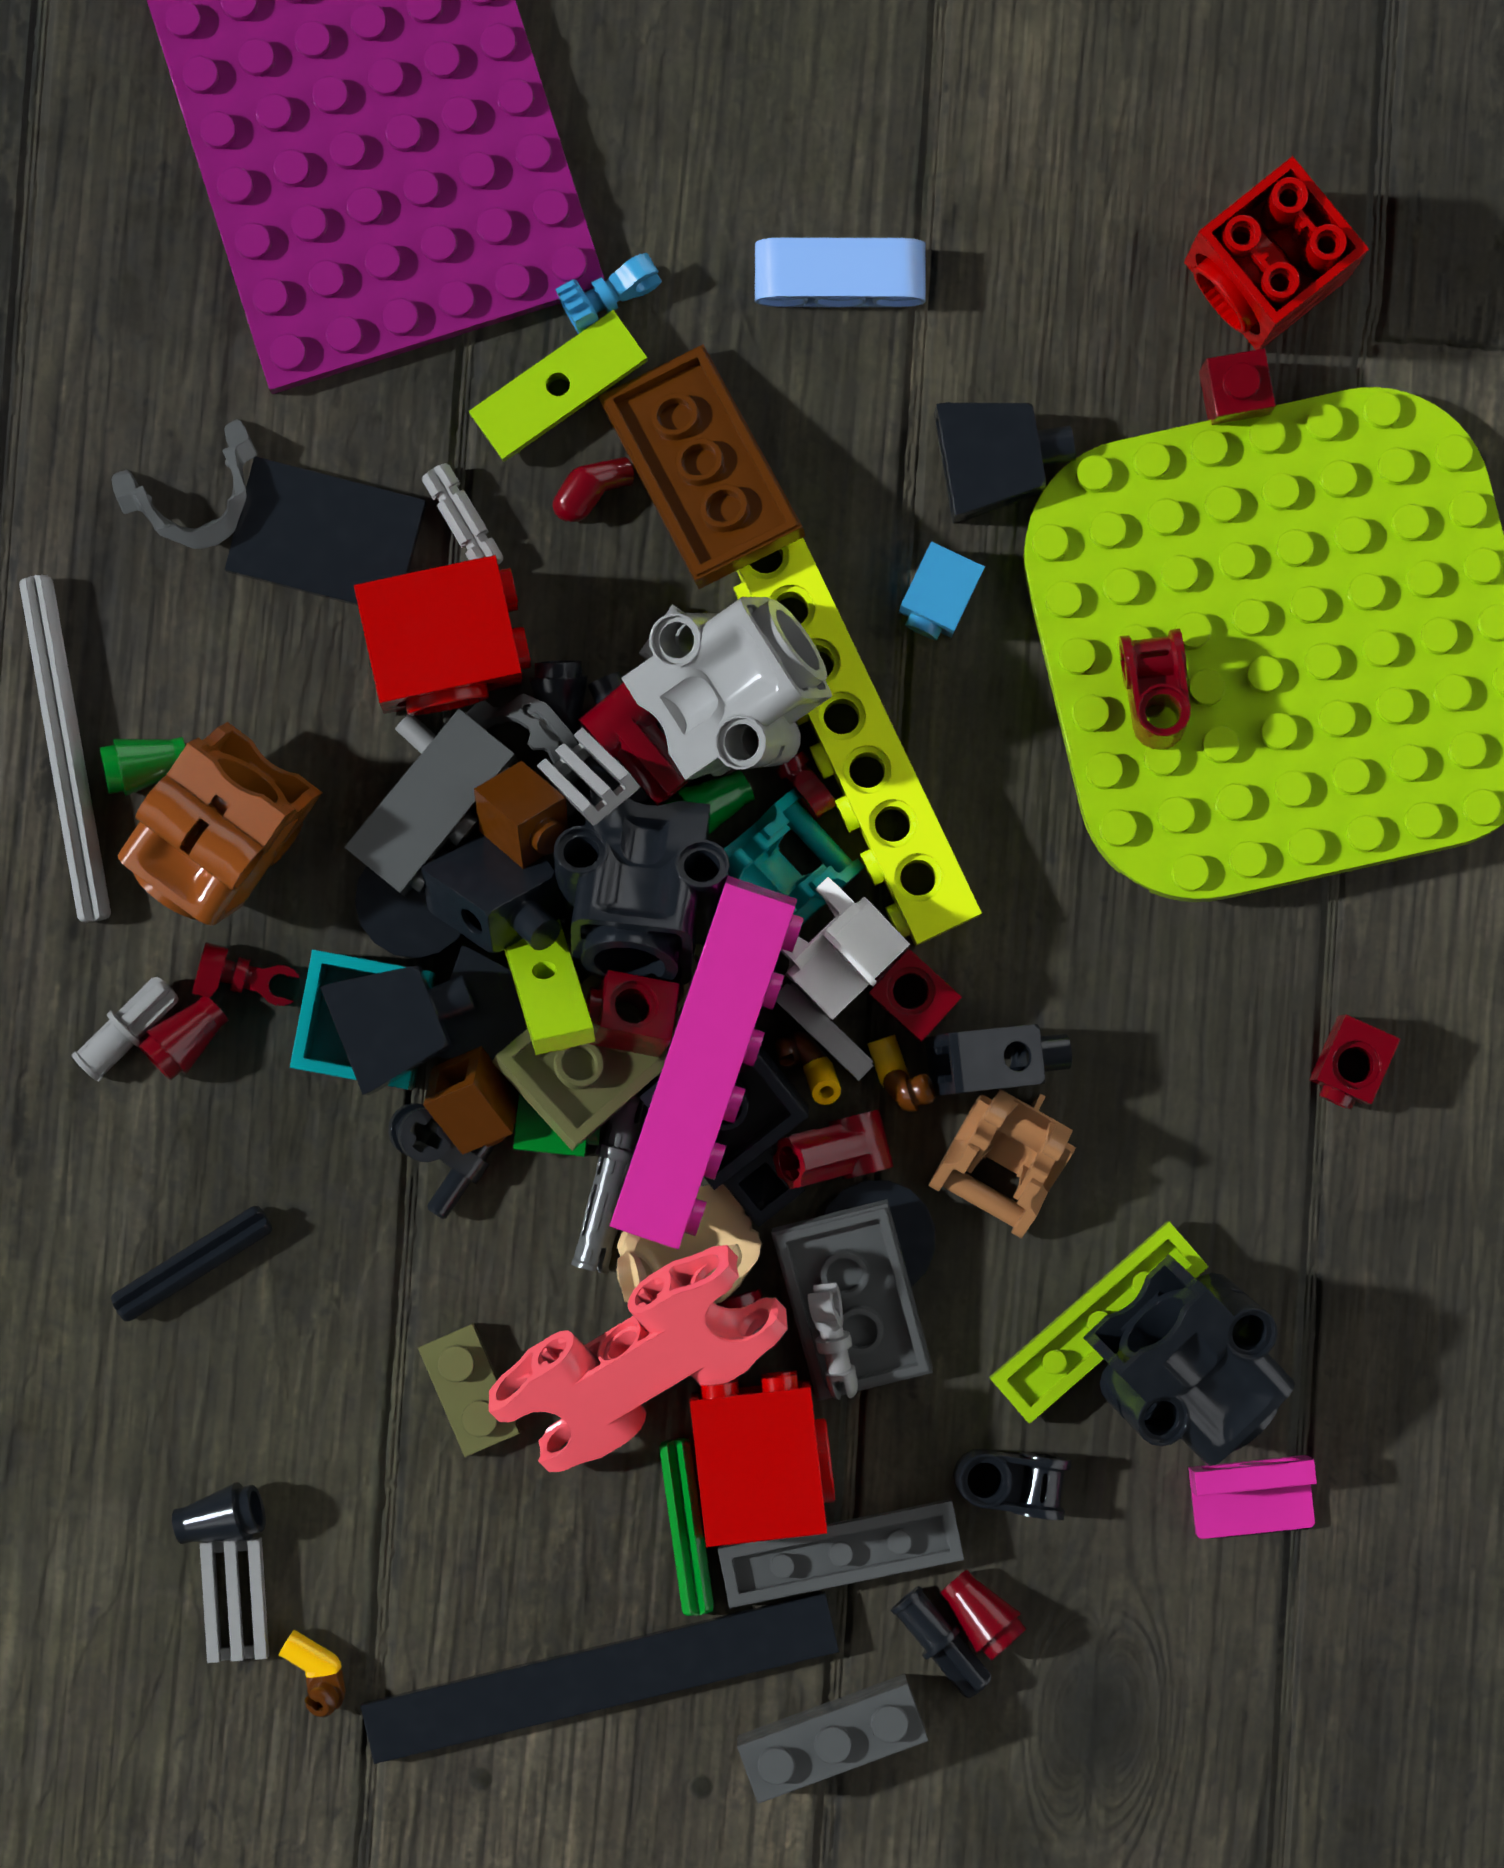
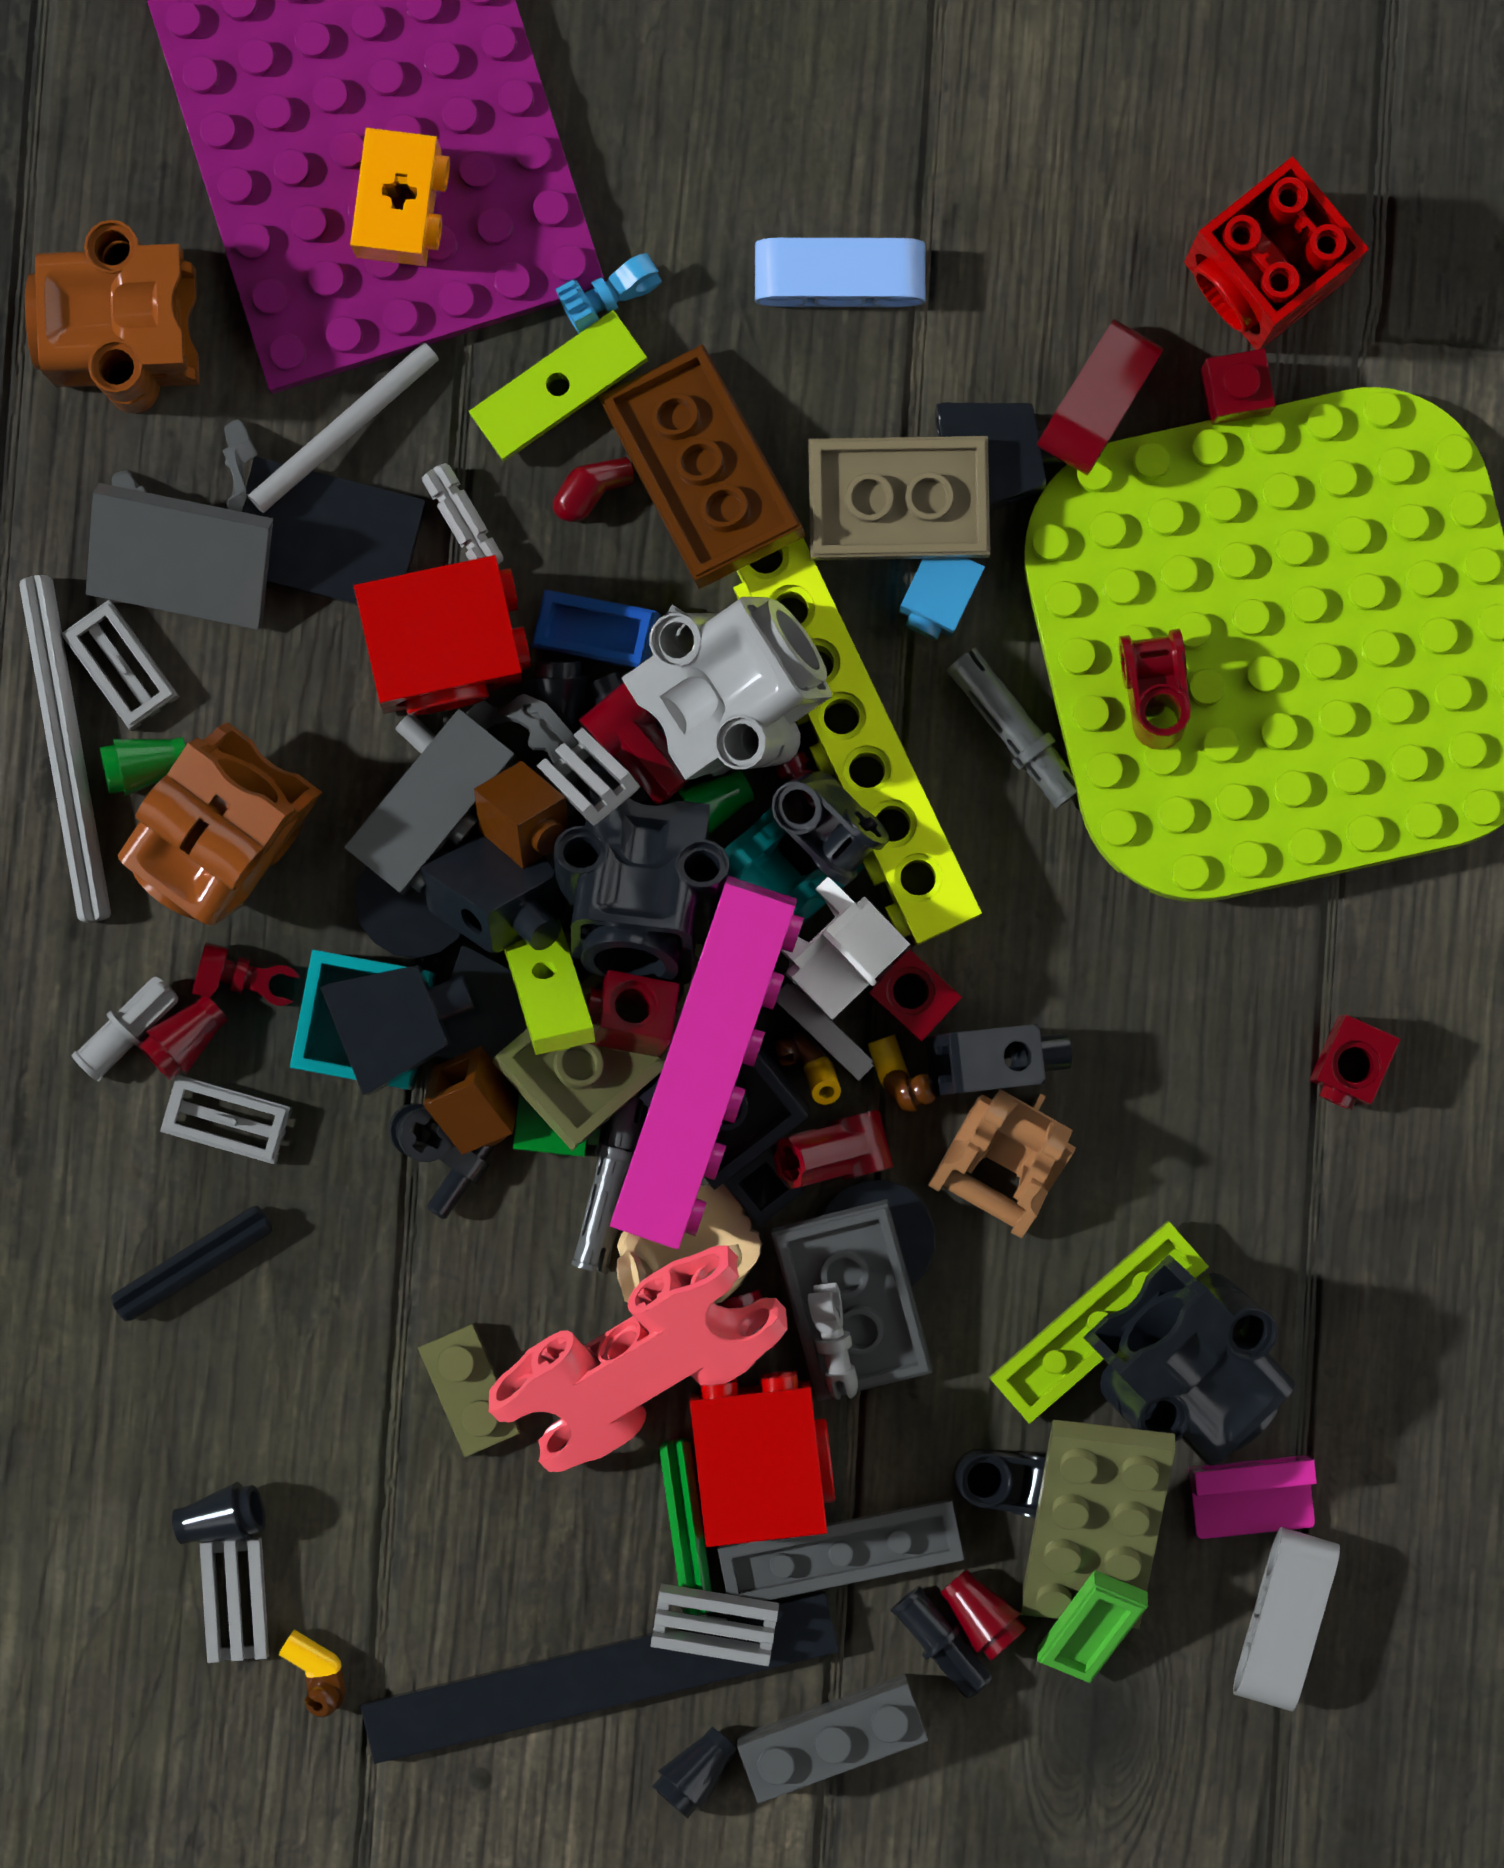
(103, 318): none -> dark orange piece
(149, 705): none -> light grey tile
(178, 556): none -> dark grey tile
(274, 1133): none -> light grey tile
(343, 427): none -> light grey bar
(387, 164): none -> light orange brick
(594, 629): none -> blue tile
(695, 1772): none -> black cone
(712, 1645): none -> light grey tile
(833, 826): none -> black piece
(899, 498): none -> dark tan tile
(1009, 720): none -> dark grey pin
(1092, 1626): none -> bright green tile
(1096, 1511): none -> olive plate
(1100, 397): none -> dark red beam
(1286, 1619): none -> light grey beam

